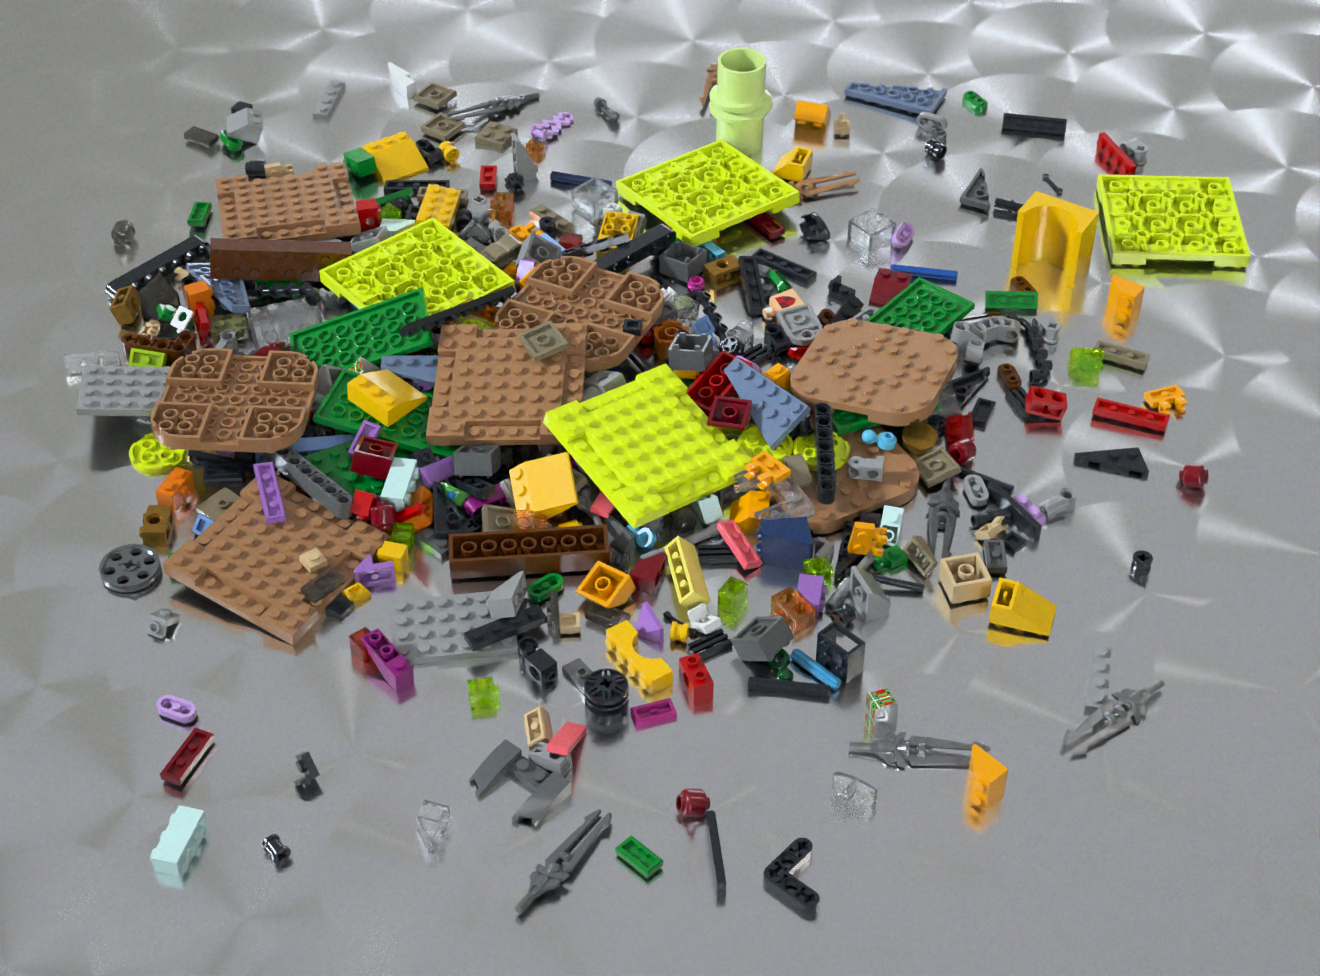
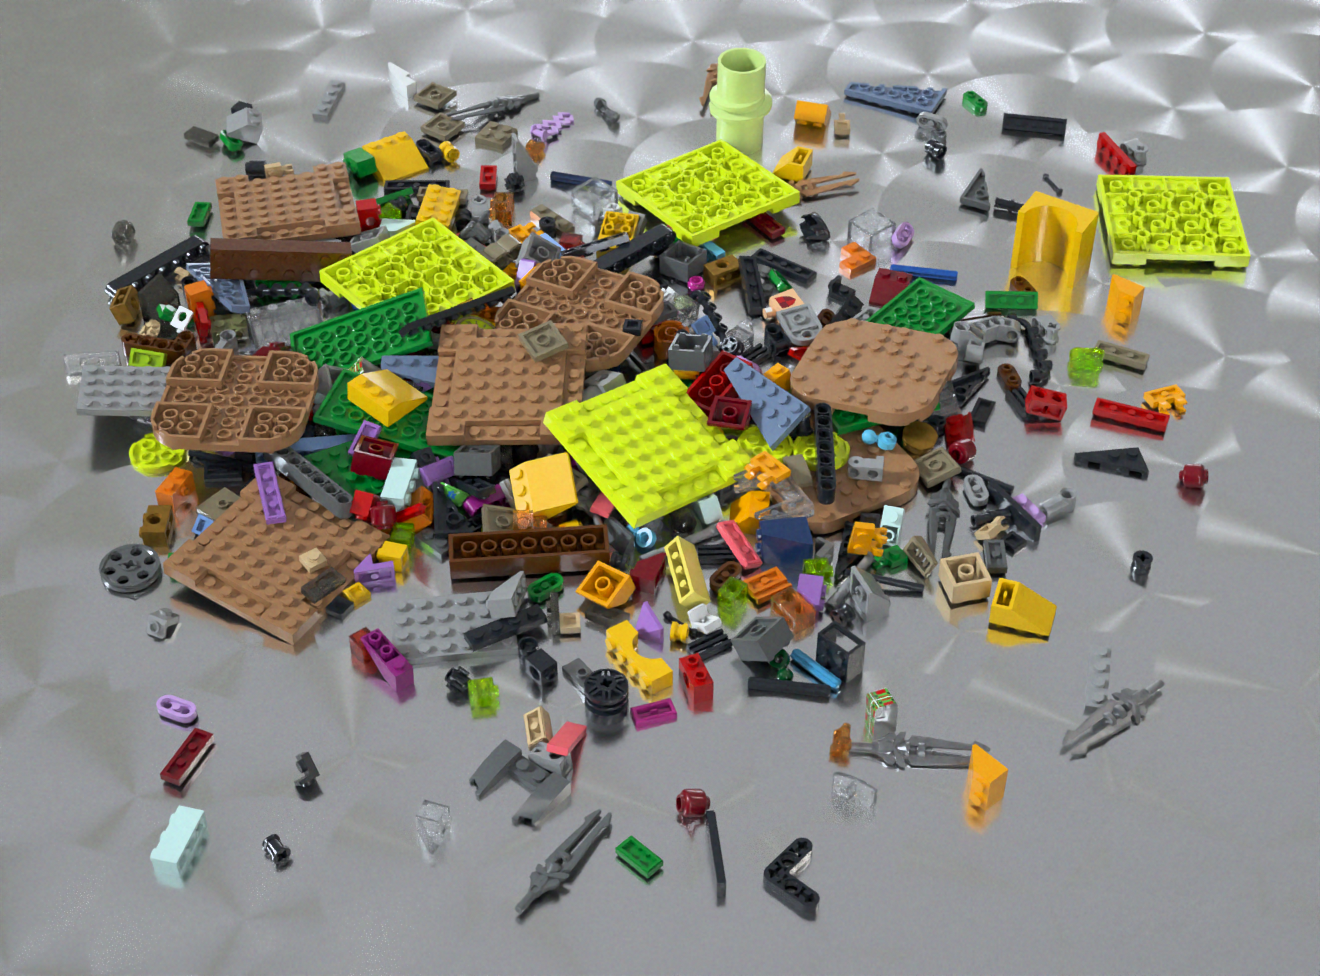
(457, 679): none -> black gear
(721, 575): none -> reddish brown plate
(766, 584): none -> orange plate
(841, 741): none -> clear orange piece
(856, 259): none -> orange plate

